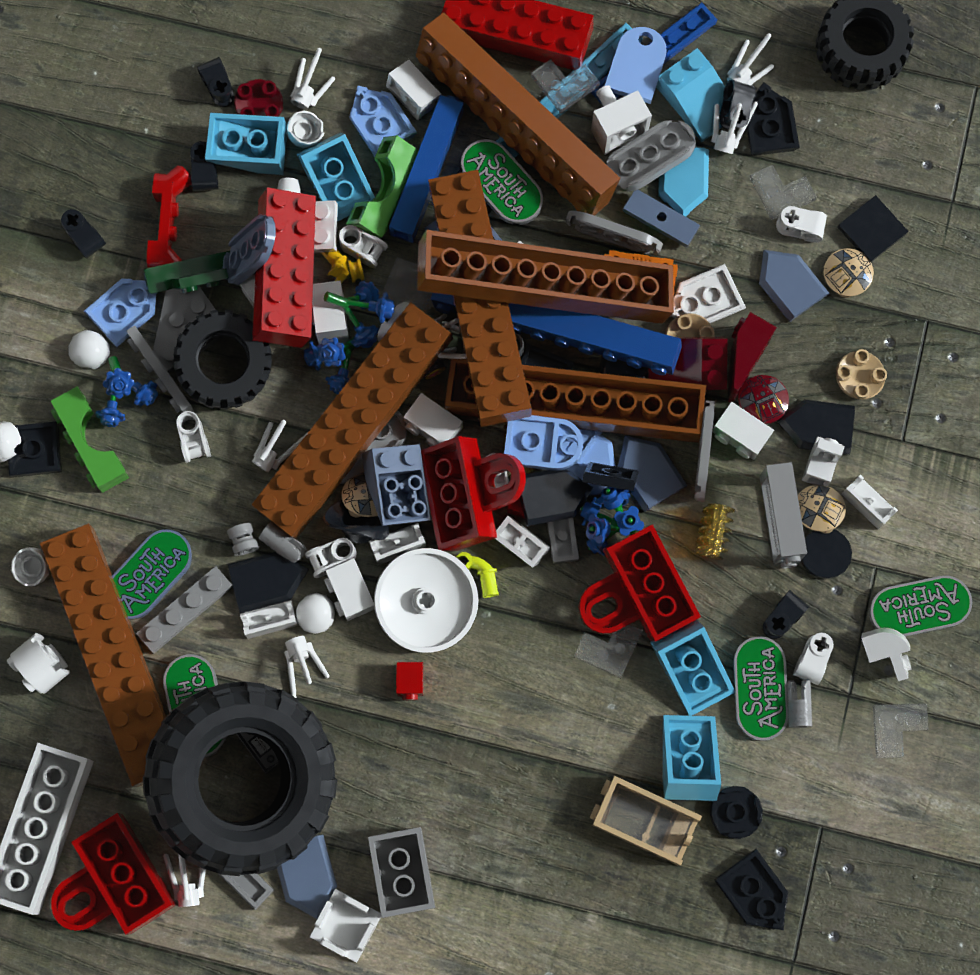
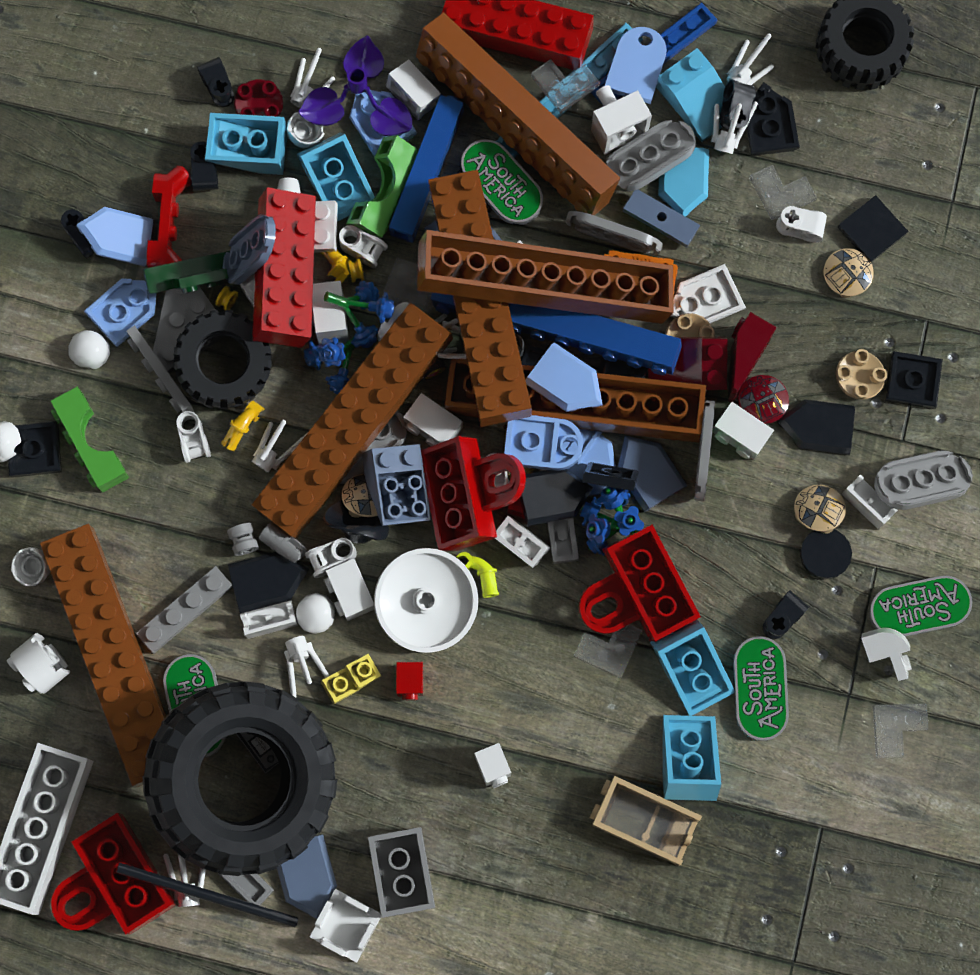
(117, 384): blue plant -> none
(118, 235): none -> light blue tile
(152, 571): tile -> none
(206, 894): none -> black piece
(226, 298): none -> yellow bush
(240, 425): none -> yellow piece
(351, 679): none -> light yellow slope
(361, 62): none -> dark purple plant
(398, 543): white hinge -> none
(493, 765): none -> white brick
(565, 380): none -> light blue tile
(713, 531): clear yellow piece -> none
(736, 812): black tile -> none
(755, 891): black tile -> none
(783, 515): light grey window -> none
(790, 283): sand blue tile -> none
(799, 710): light grey hinge -> none
(812, 662): white piece -> none
(822, 461): white brick -> none
(913, 380): none -> black tile
(923, 480): none -> light grey tile

